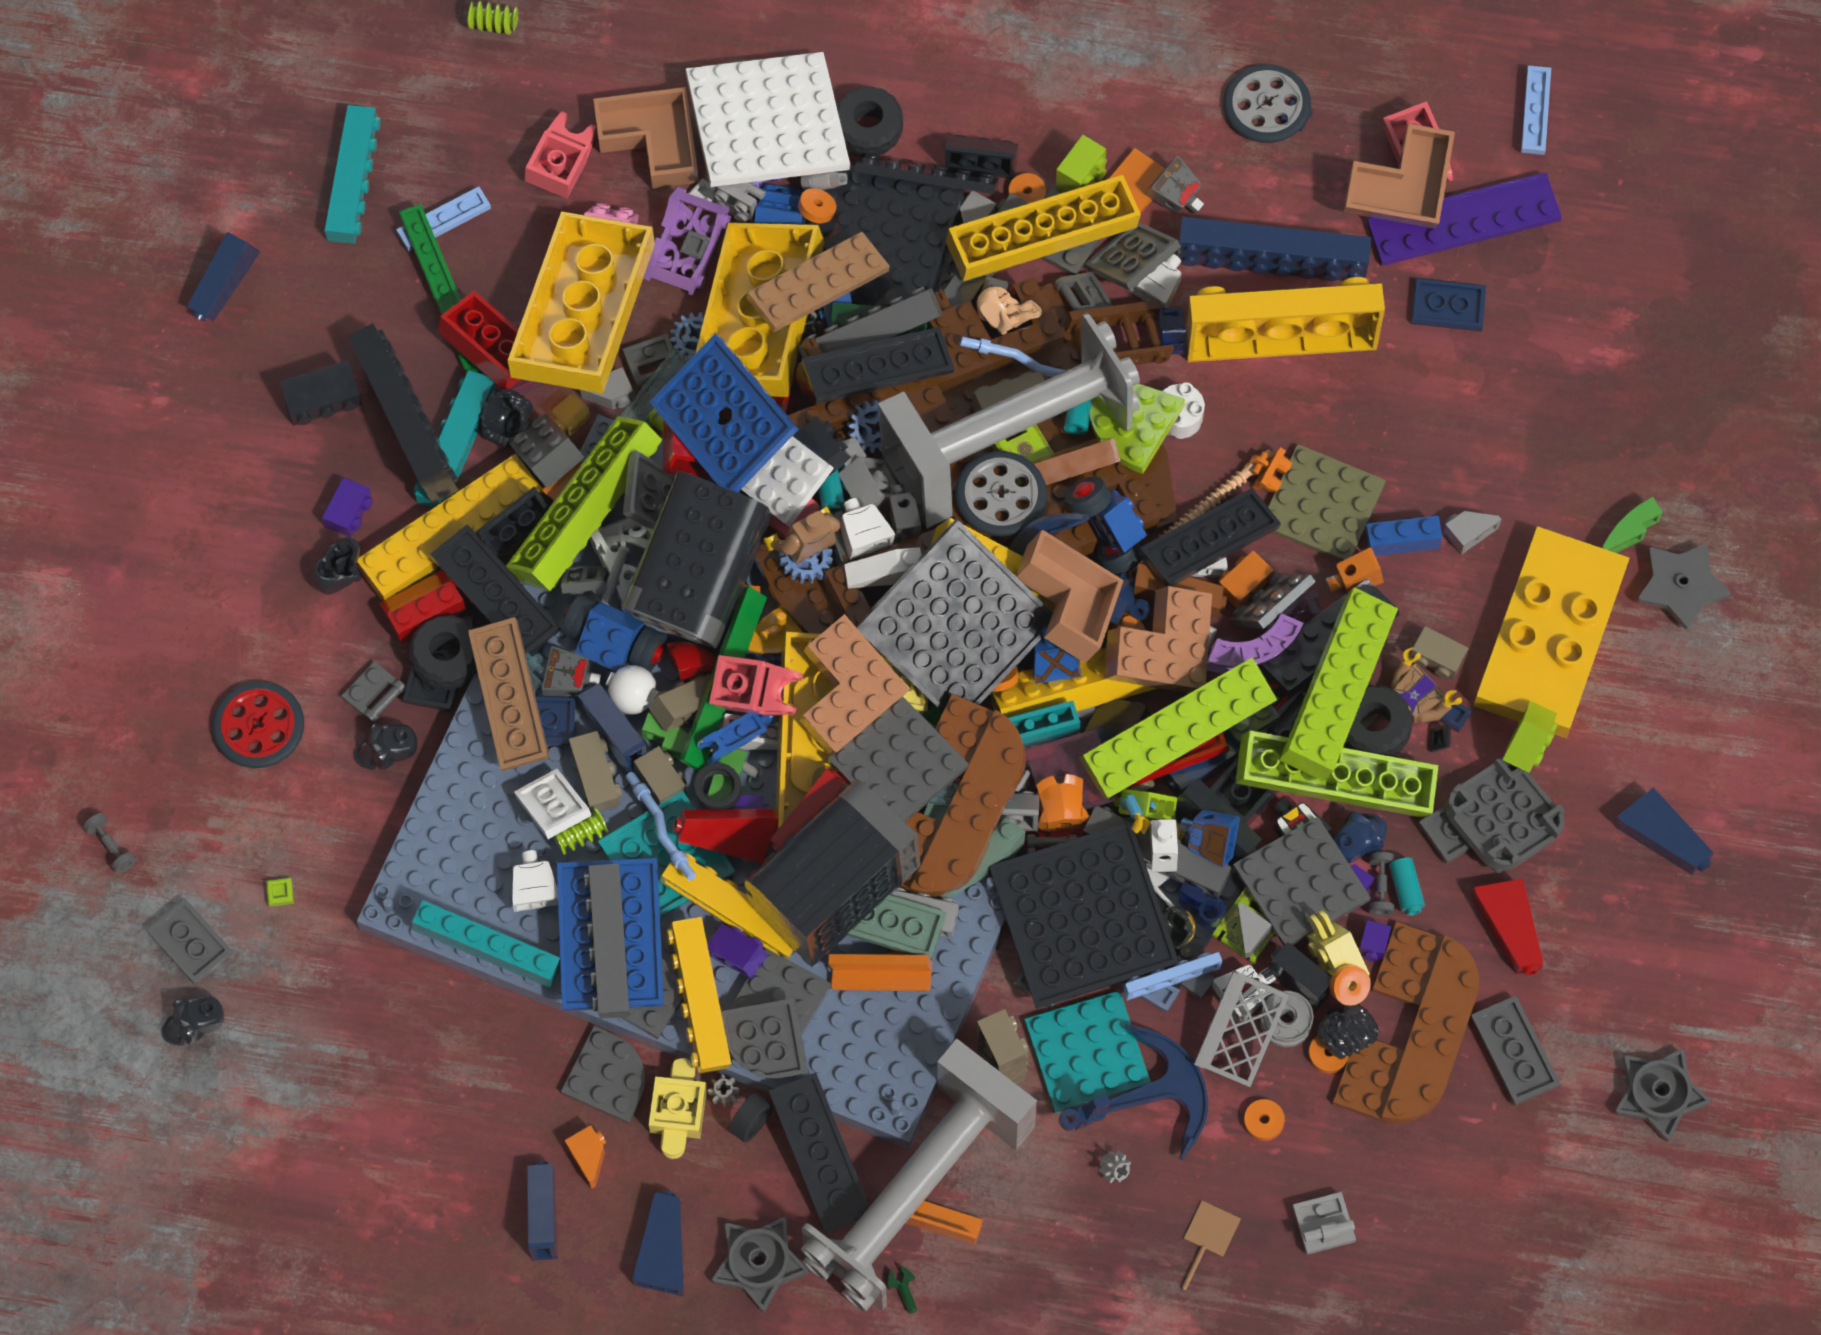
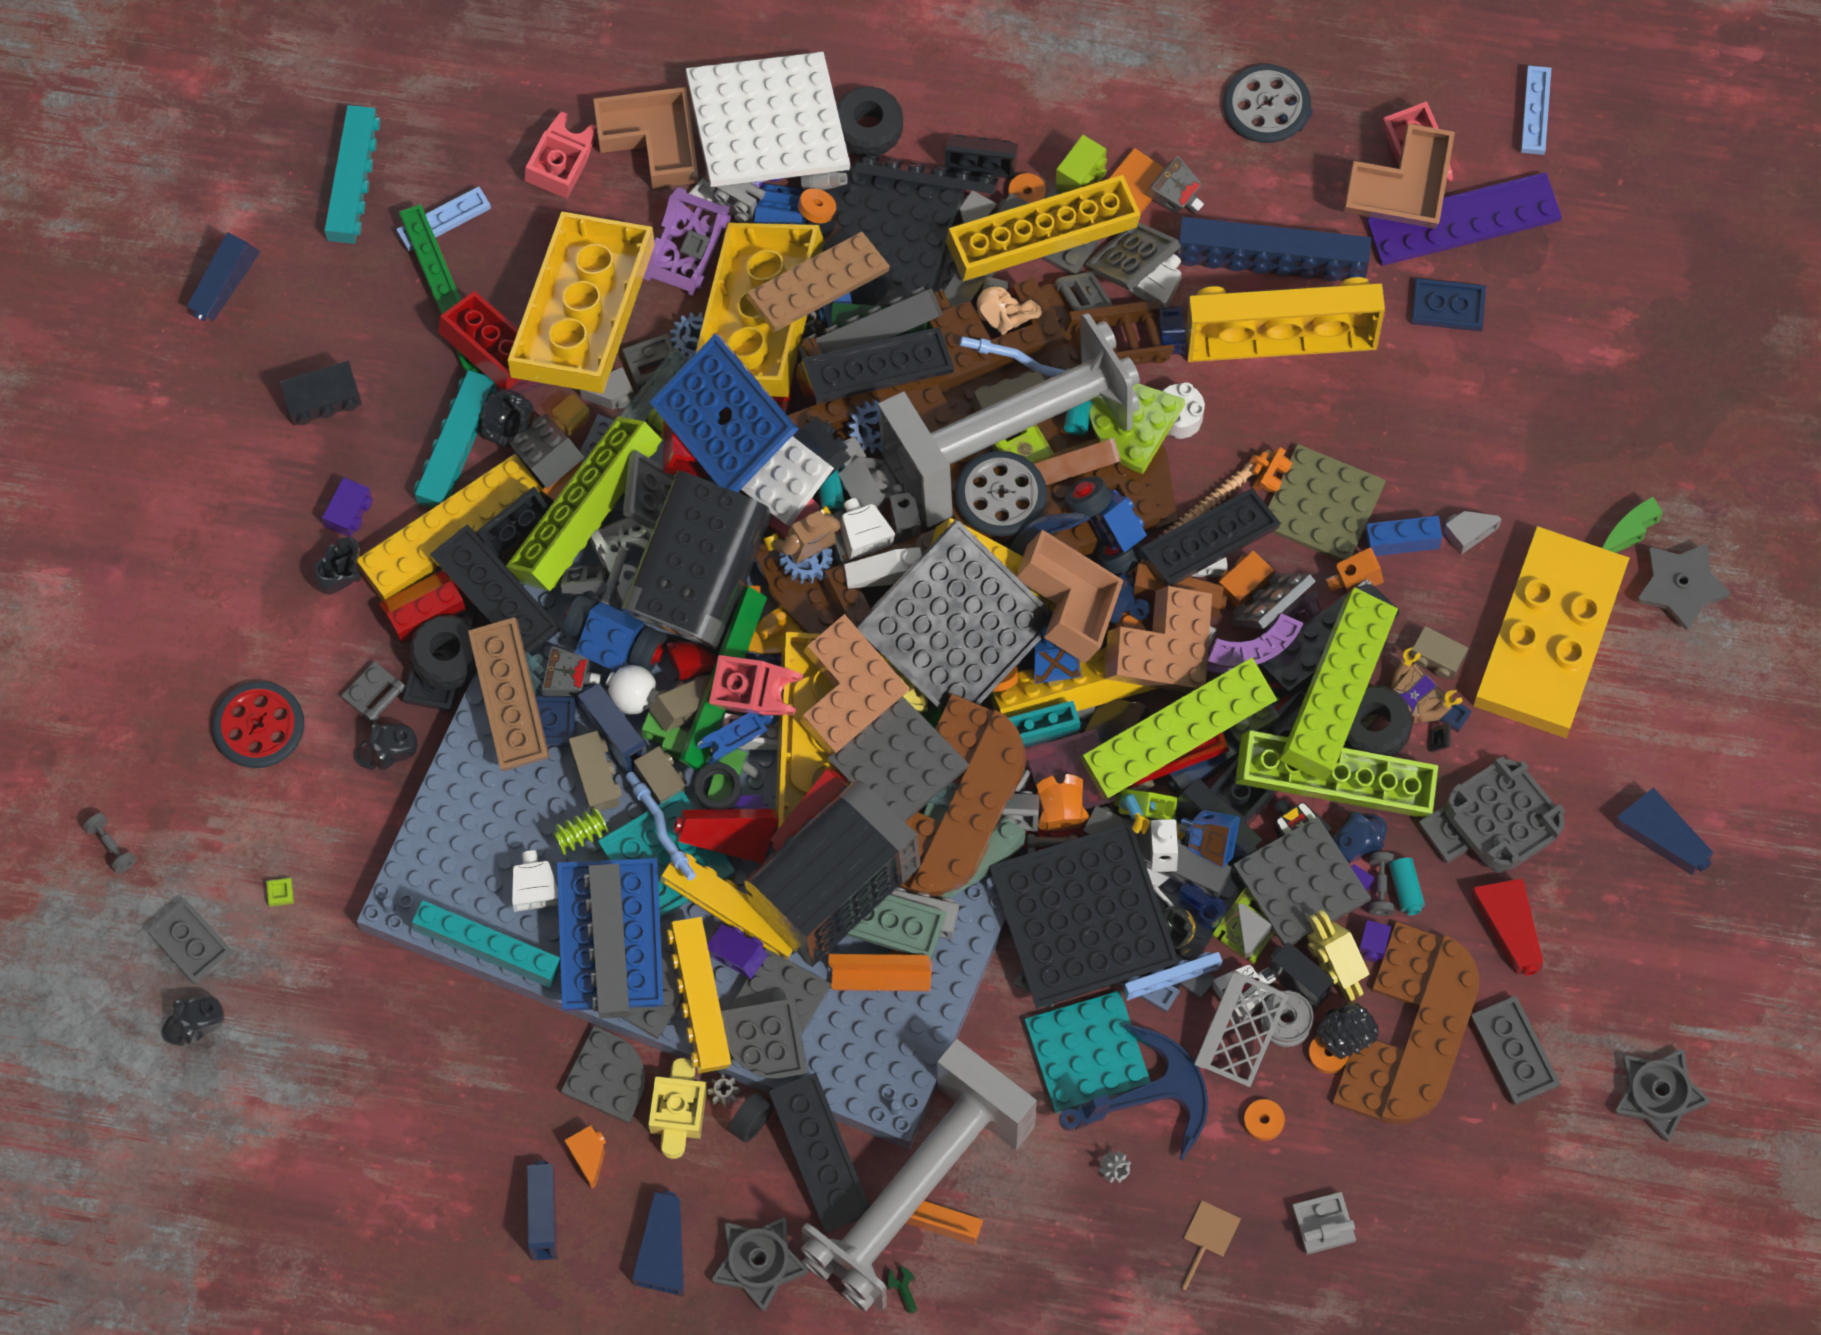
(404, 412): black brick -> none
(492, 18): lime piece -> none
(552, 803): white plate -> none
(603, 211): bright pink tile -> none
(1002, 1047): dark tan brick -> none
(1341, 979): orange piece -> none
(1531, 737): lime brick -> none

